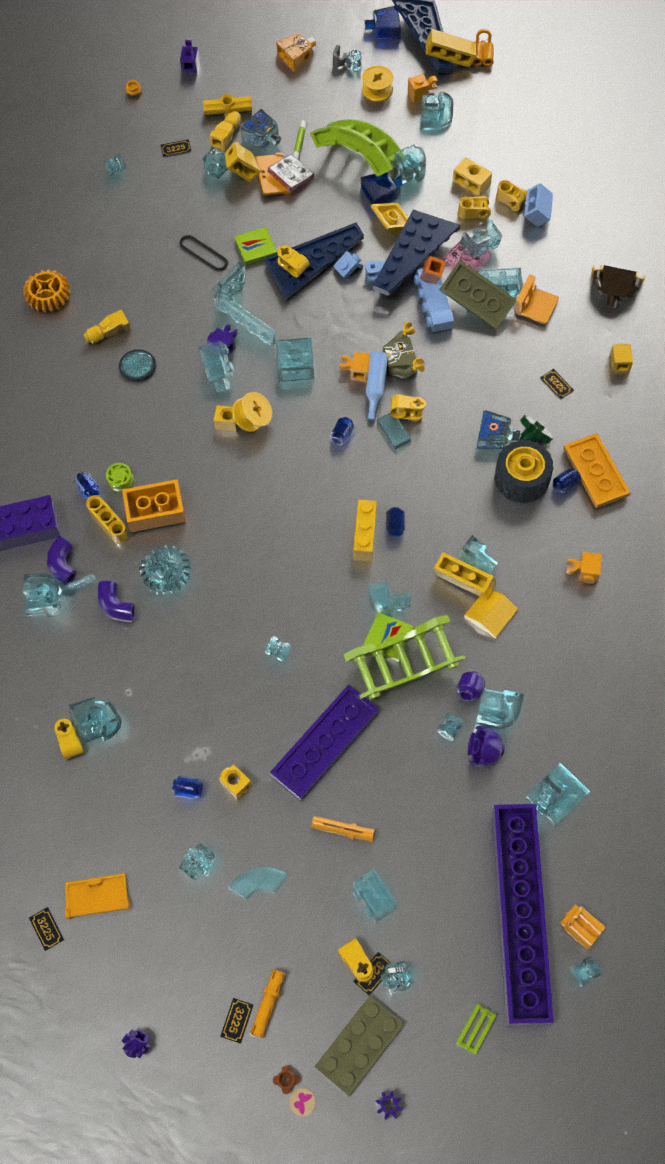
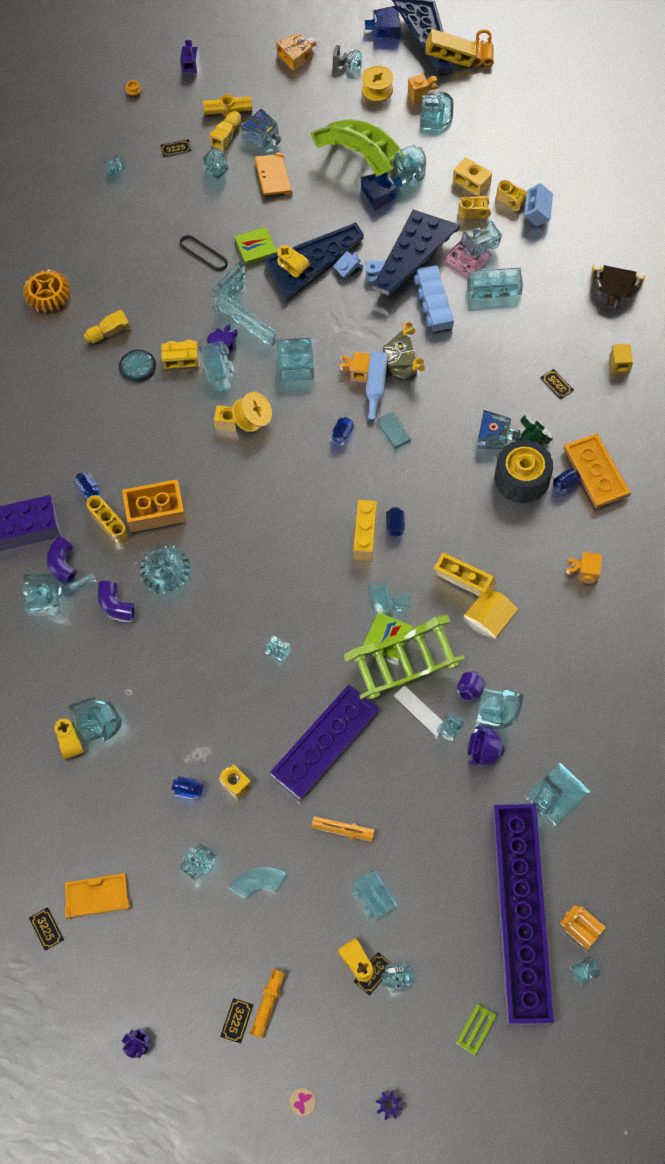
(119, 477): lime wheel -> none
(180, 354): none -> yellow brick
(241, 162): yellow torso -> none
(290, 172): tile -> none
(292, 1080): dark orange plate -> none
(299, 140): lime bar -> none
(359, 1045): olive plate -> none
(391, 216): yellow slope -> none
(405, 407): yellow piece -> none
(418, 709): none -> white sticker
(432, 269): orange brick -> none
(474, 555): clear light blue brick -> none
(477, 294): olive plate -> none
(534, 302): light orange bracket -> none

